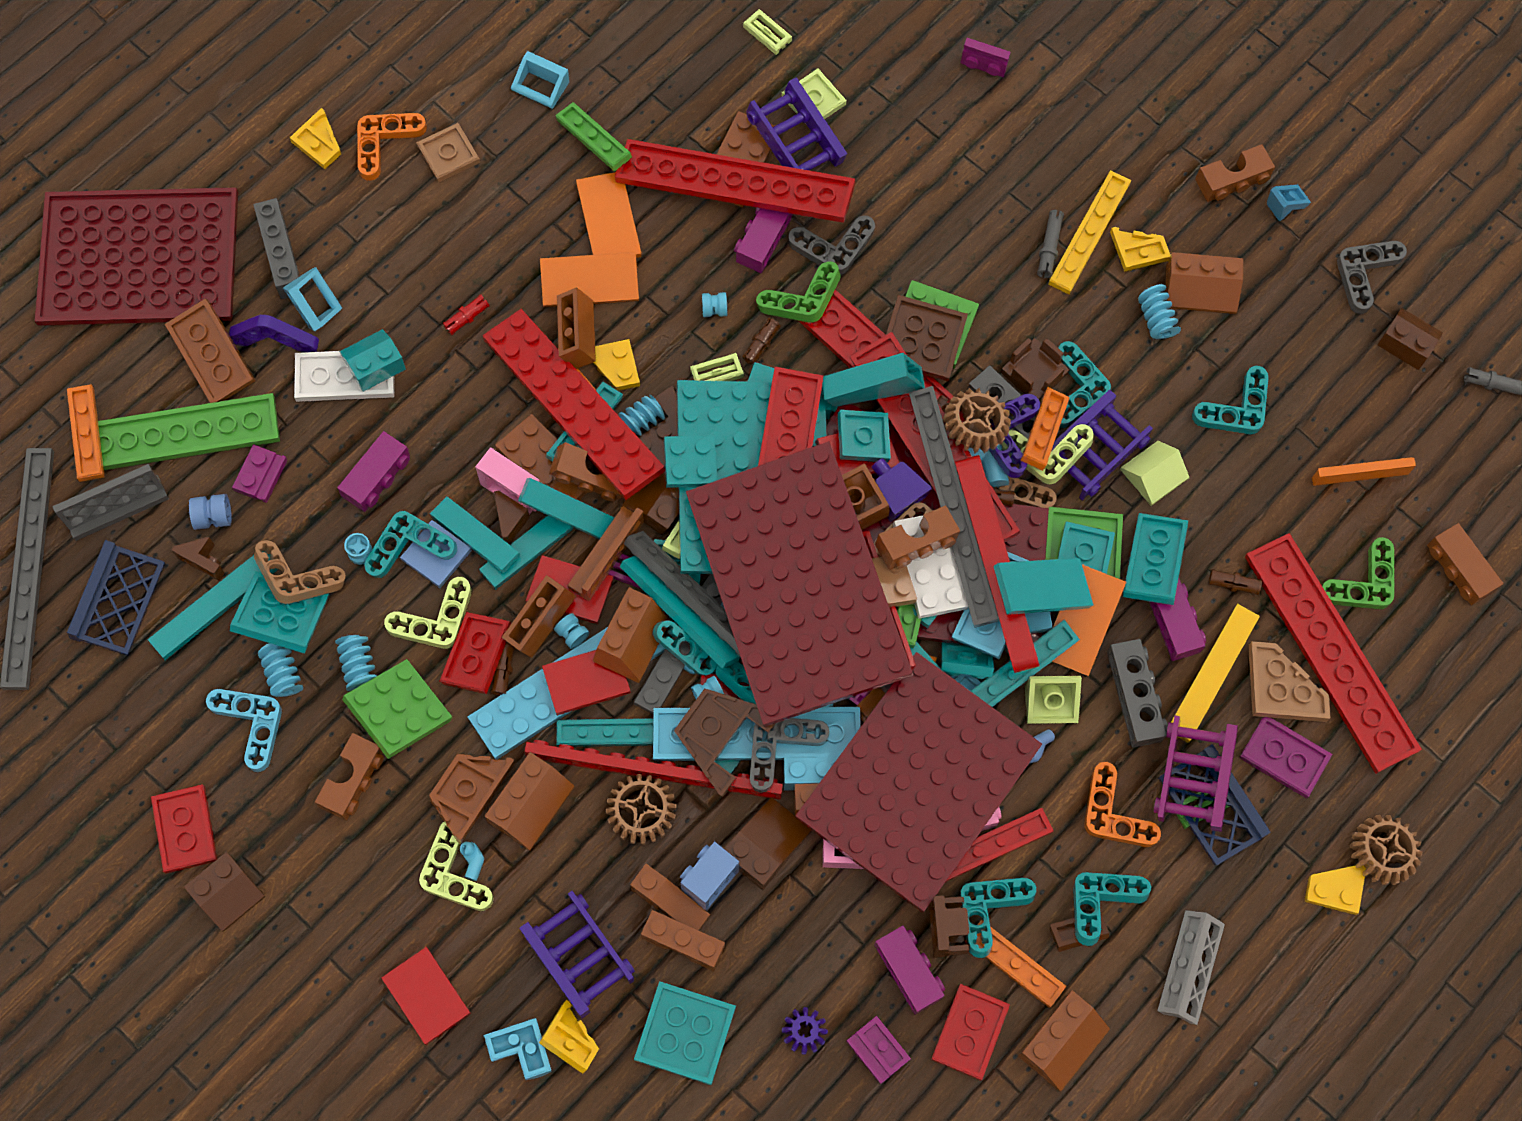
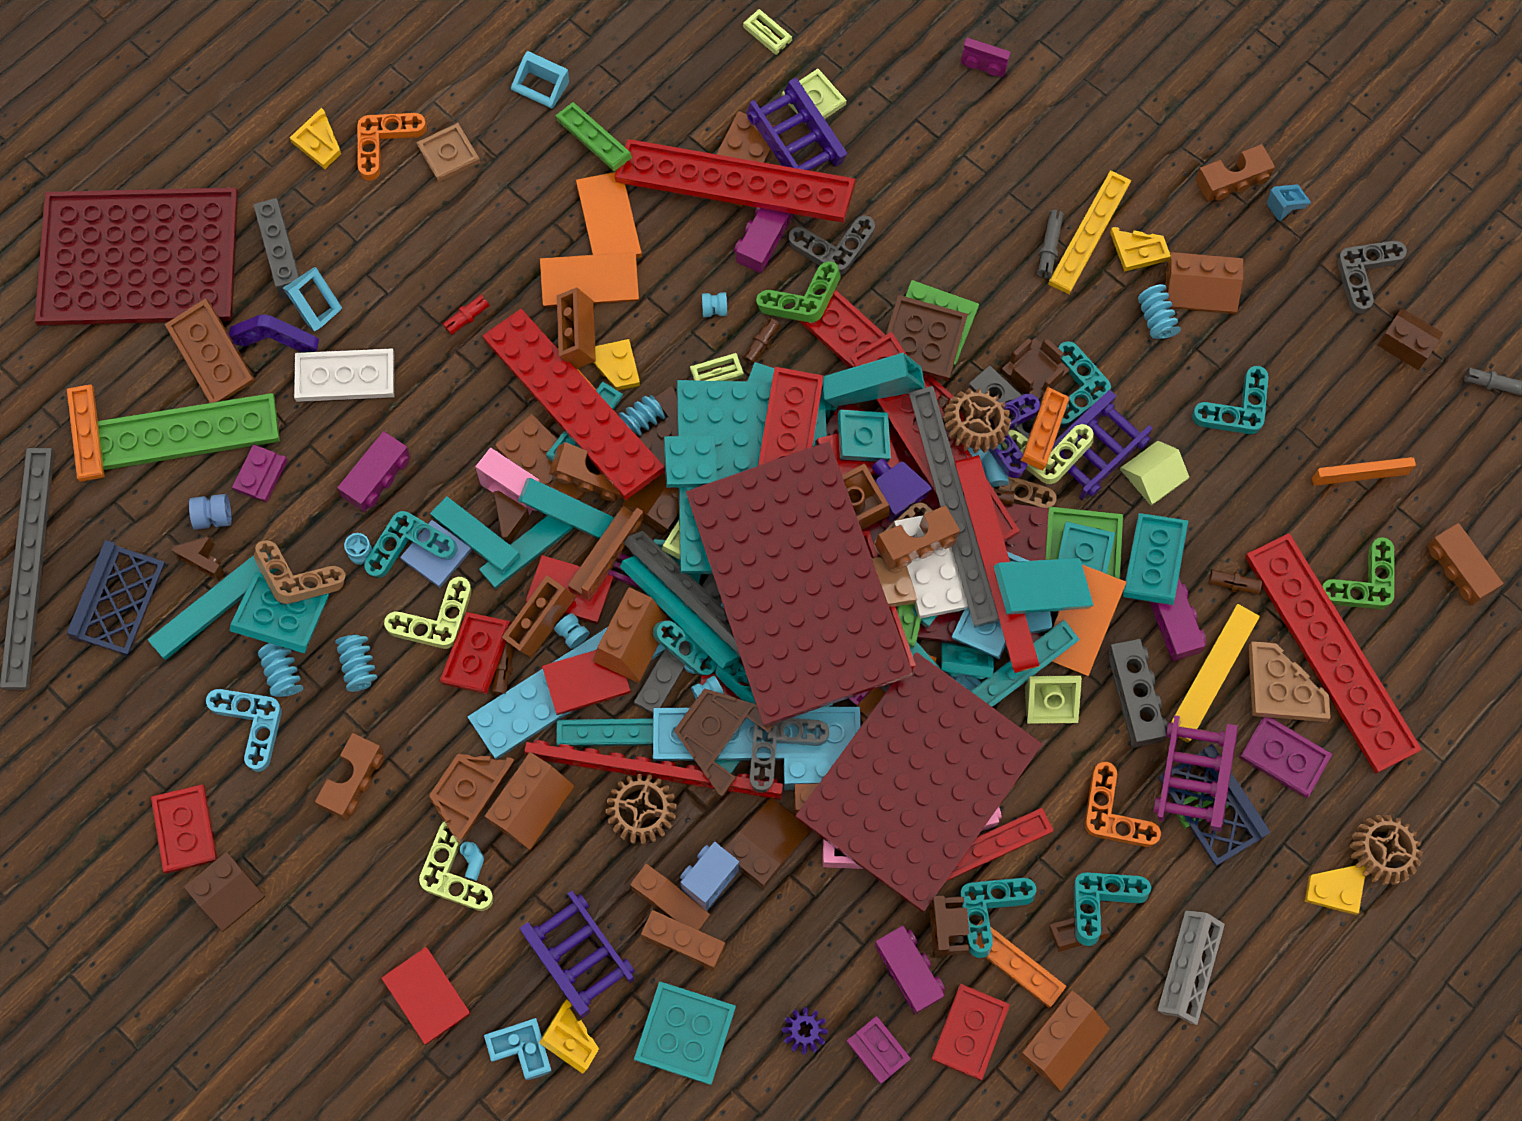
(111, 502): dark grey fence -> none
(373, 360): teal slope -> none
(397, 708): bright green plate -> none
(1045, 738): medium blue arm -> none

